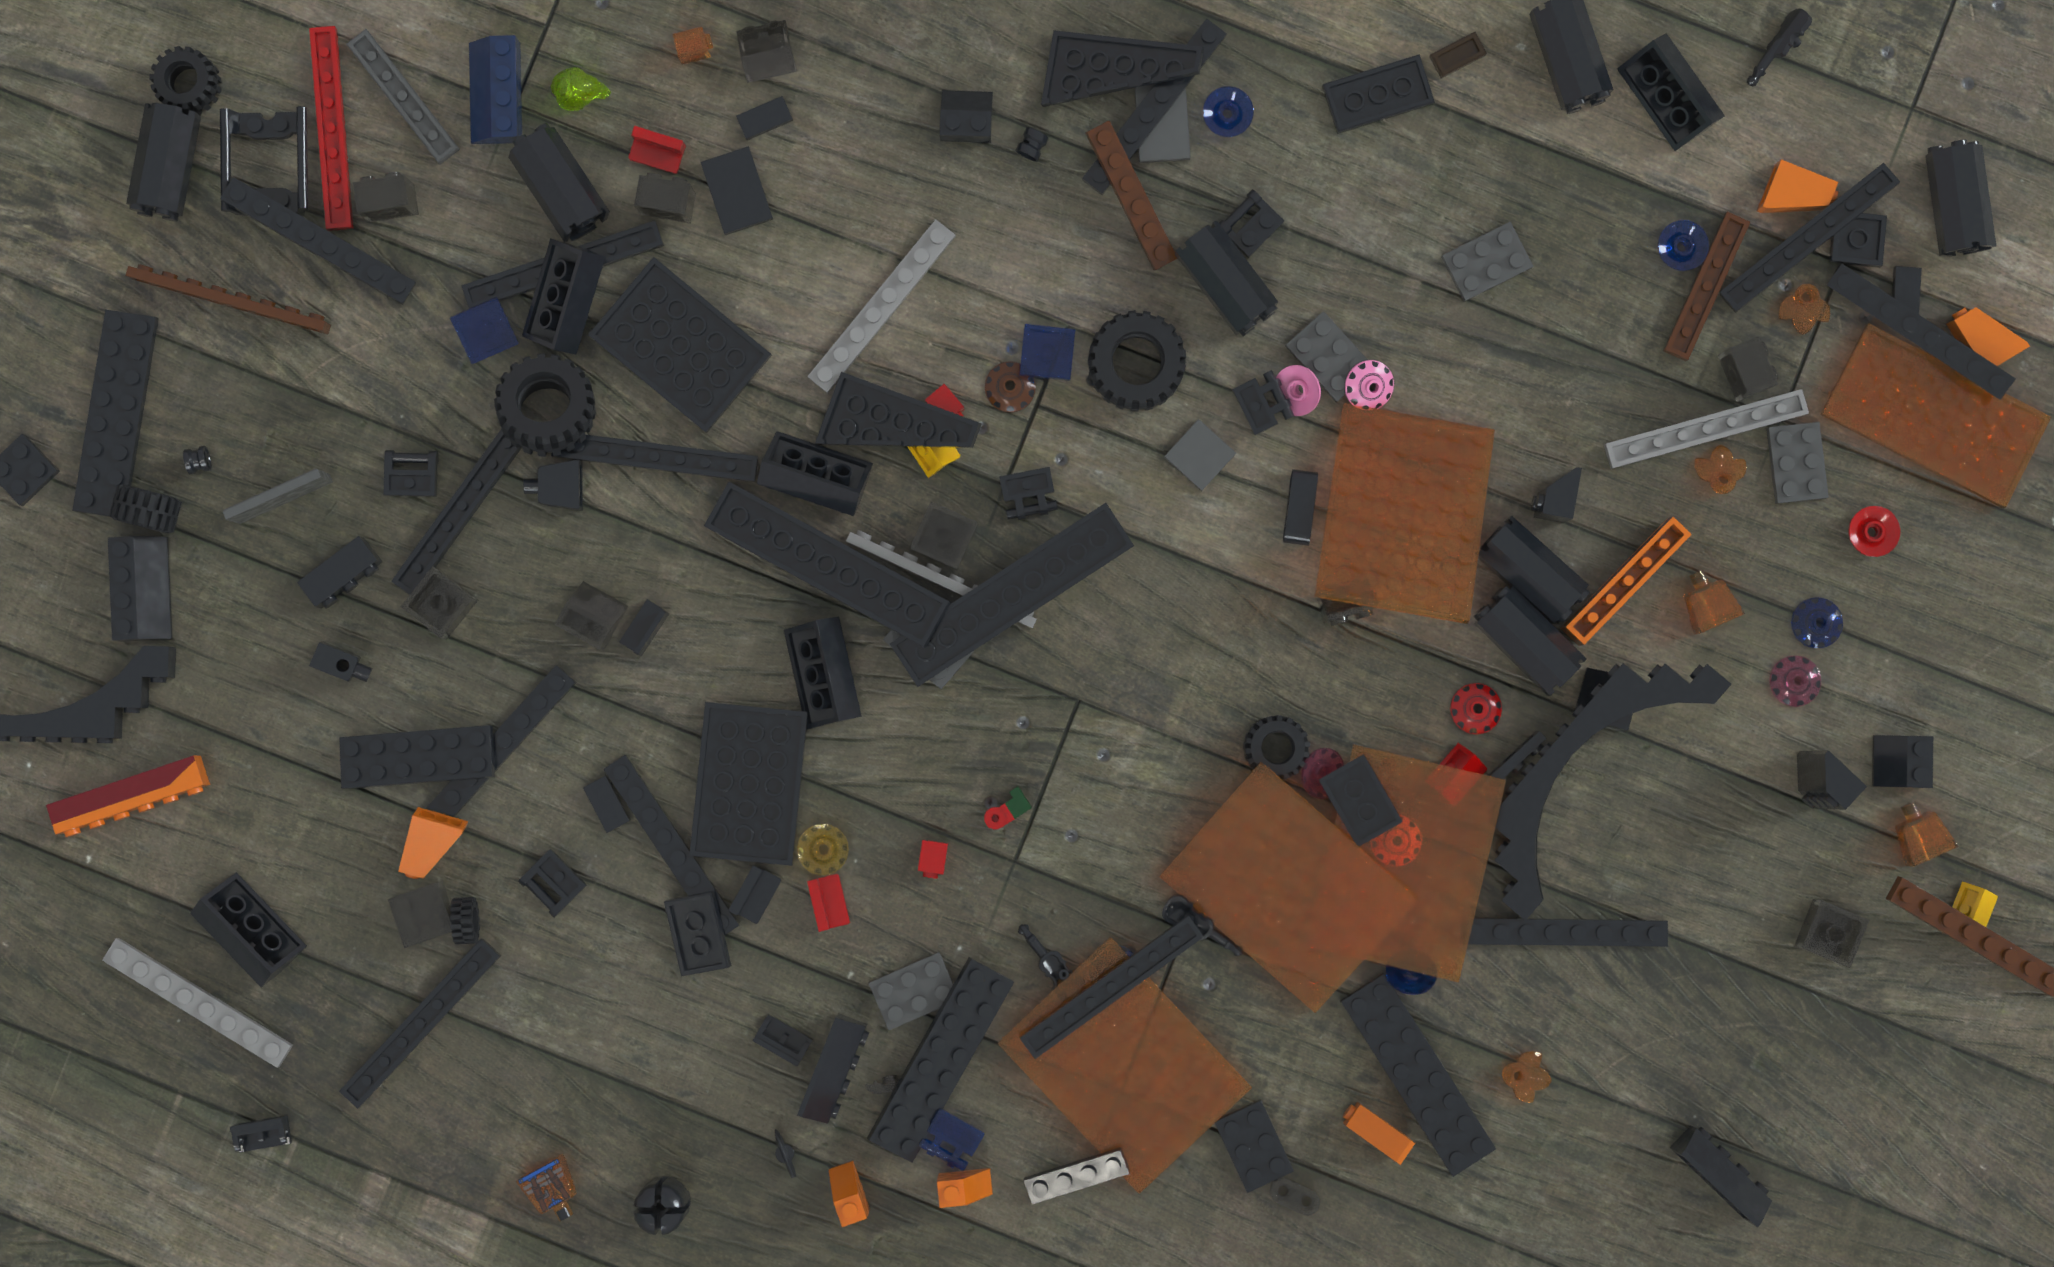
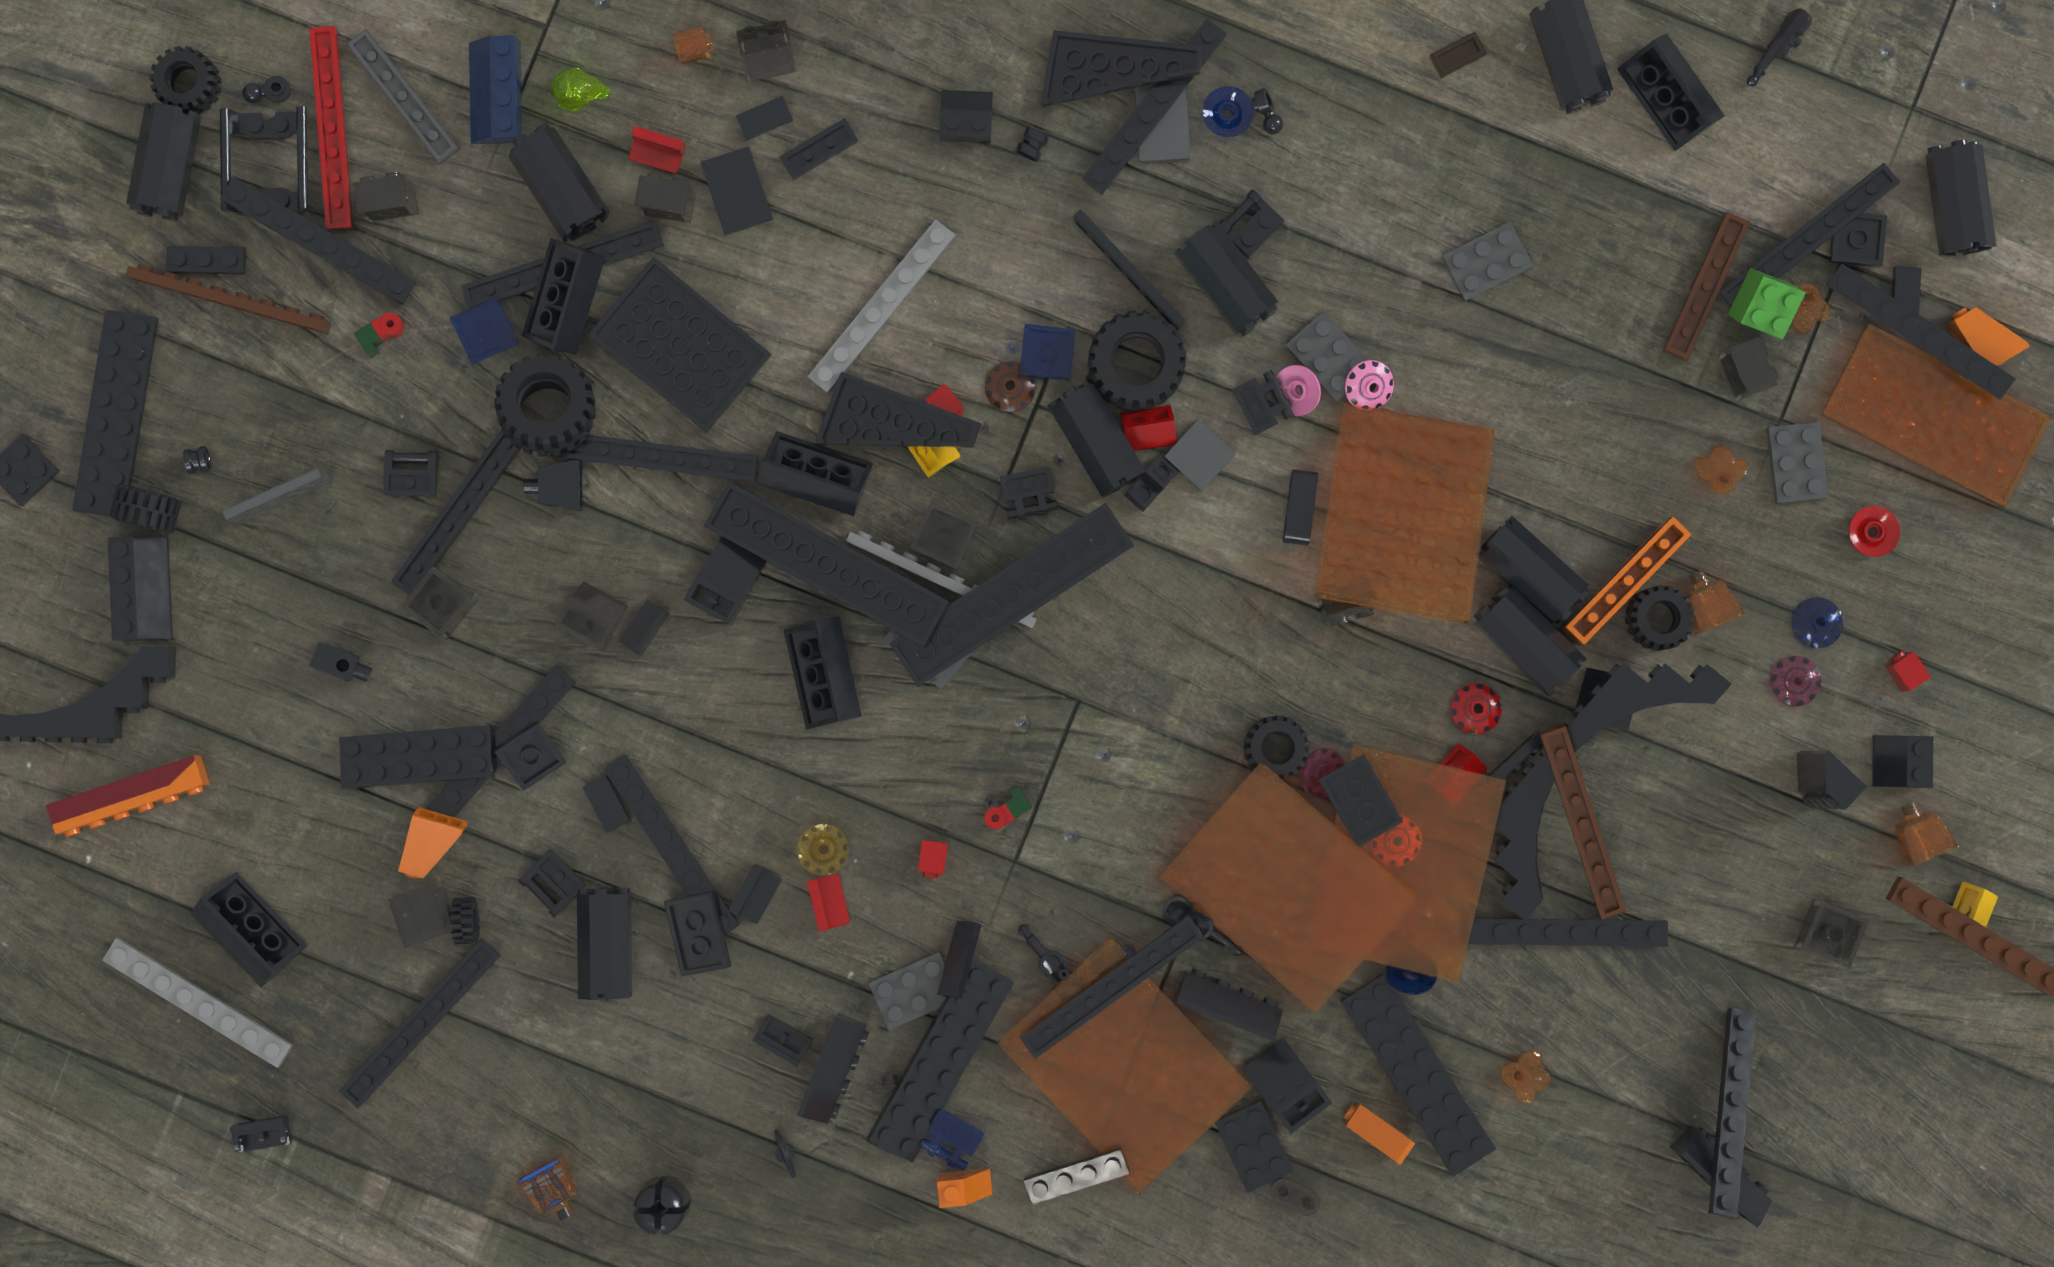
(206, 260): none -> black plate
(254, 93): none -> black plate
(340, 573): black brick -> none
(379, 331): none -> leg
(530, 755): none -> black plate
(604, 943): none -> black brick
(725, 581): none -> black slope
(748, 783): black plate -> none
(819, 149): none -> black plate
(848, 1194): orange slope -> none
(959, 959): none -> black tile
(1096, 438): none -> black brick
(1128, 269): none -> black tile
(1131, 195): reddish brown plate -> none
(1149, 427): none -> red panel
(1152, 483): none -> black slope
(1229, 1005): none -> black slope
(1263, 103): none -> black plate
(1287, 1085): none -> black slope
(1378, 94): black tile -> none
(1558, 499): black slope -> none
(1582, 821): none -> reddish brown plate
(1680, 611): none -> black tyre
(1695, 243): clear blue dish -> none
(1706, 429): light grey plate -> none
(1732, 1113): none -> black plate
(1766, 303): none -> bright green brick
(1796, 190): orange slope -> none
(1907, 670): none -> red brick

